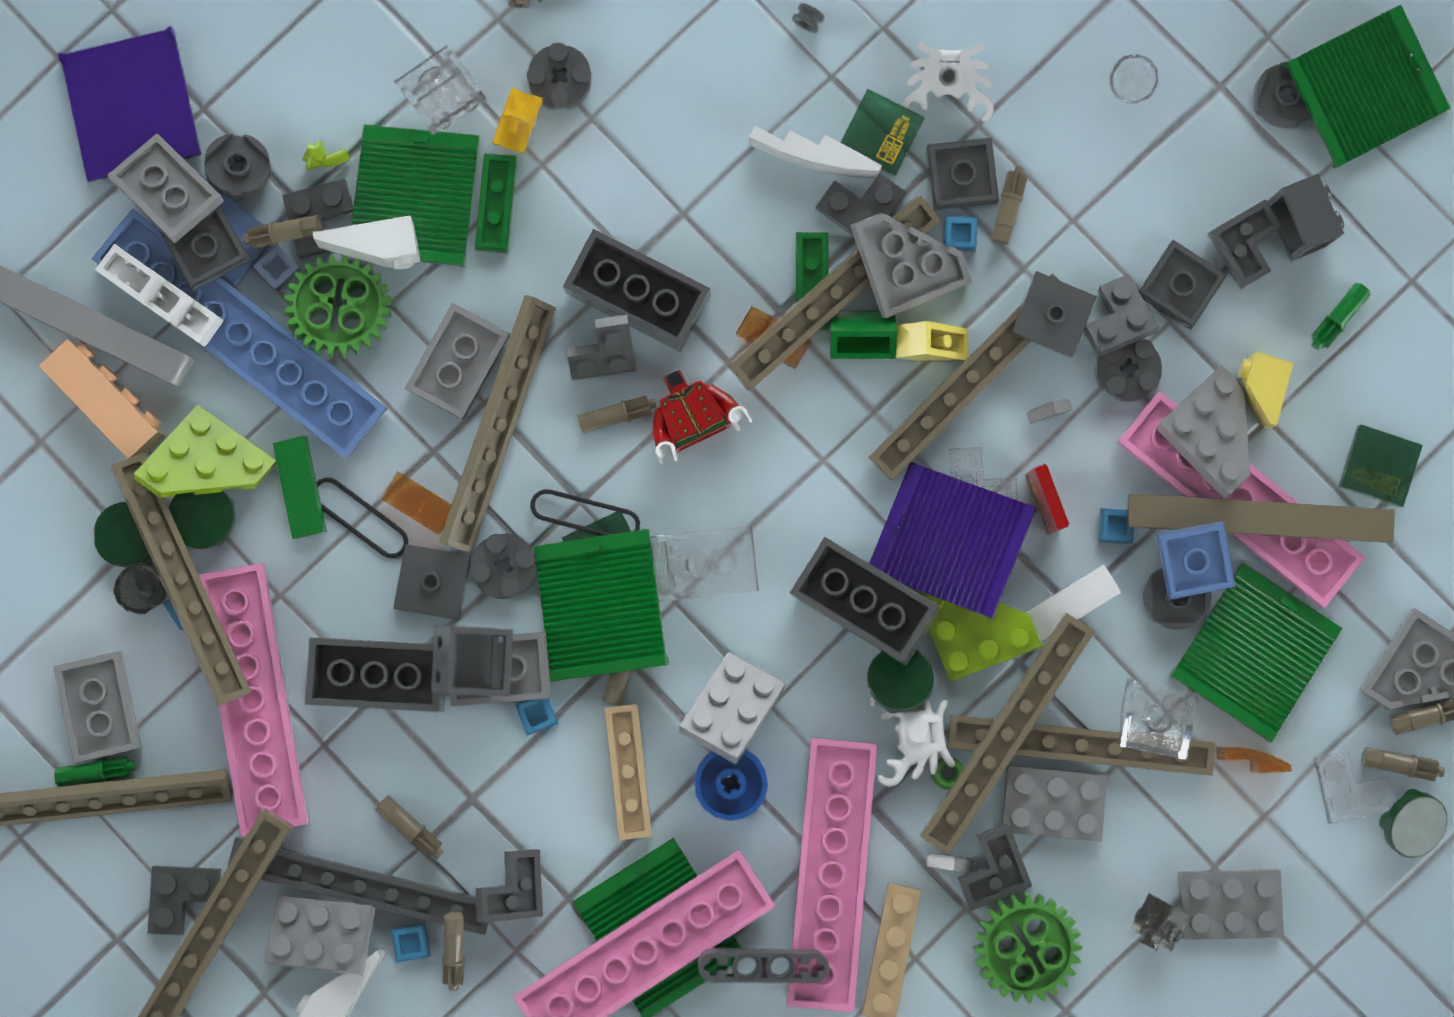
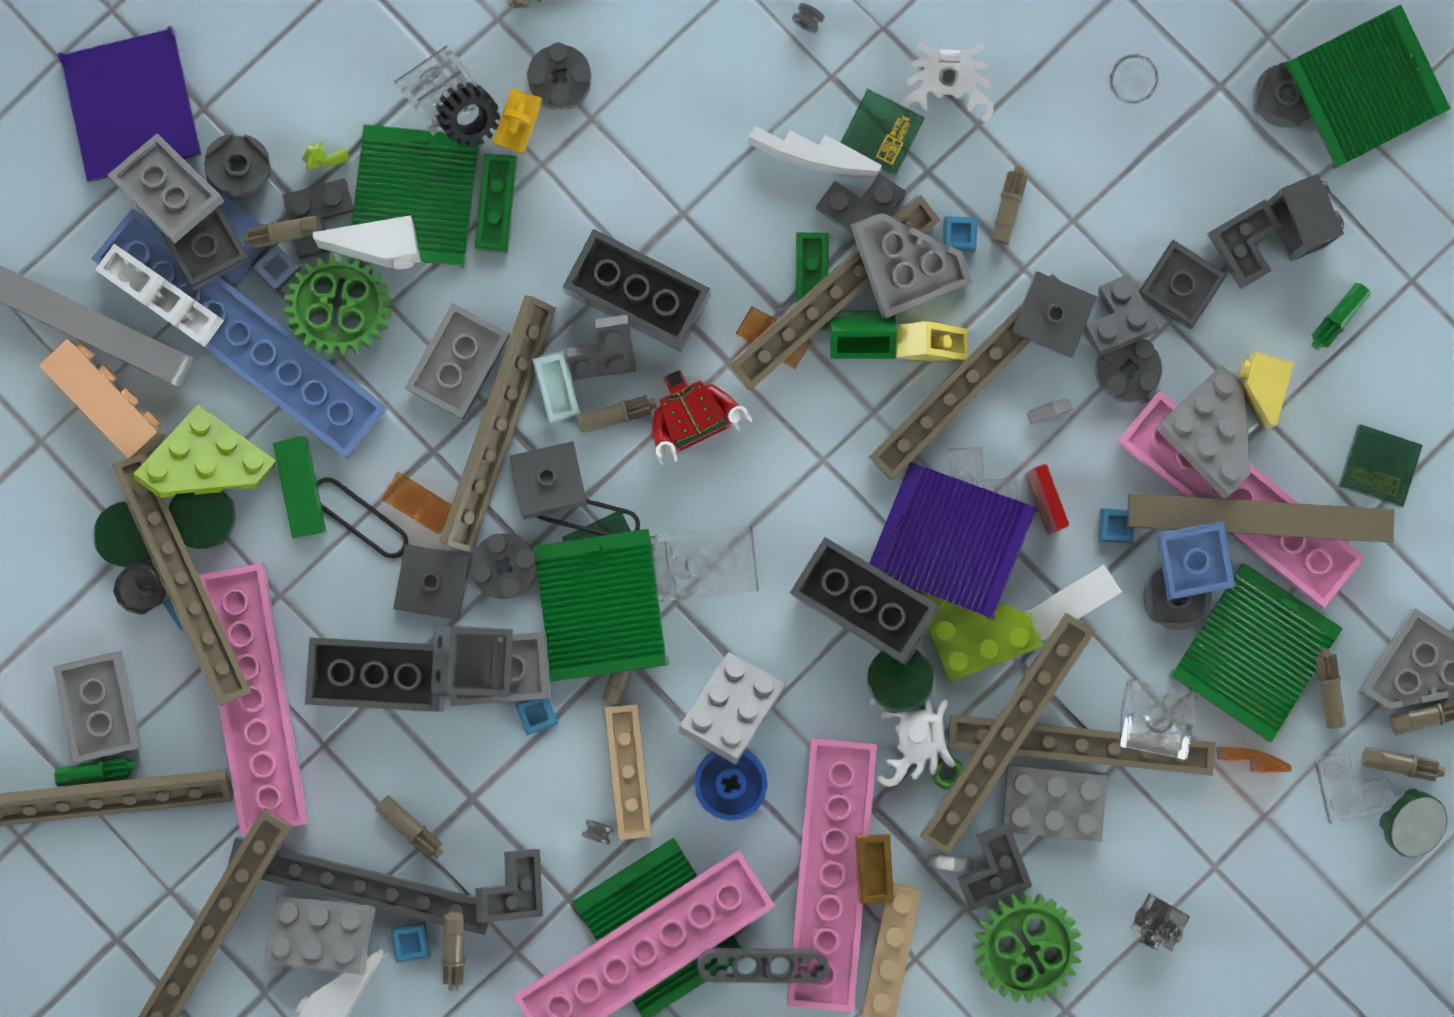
(172, 889): dark grey plate -> none
(456, 102): none -> black tyre
(548, 480): none -> dark grey plate
(556, 386): none -> light aqua tile
(598, 832): none -> dark grey bush
(874, 868): none -> pearl gold tile
(962, 173): dark grey tile -> none
(1232, 904): light grey plate -> none
(1330, 688): none -> dark tan piece

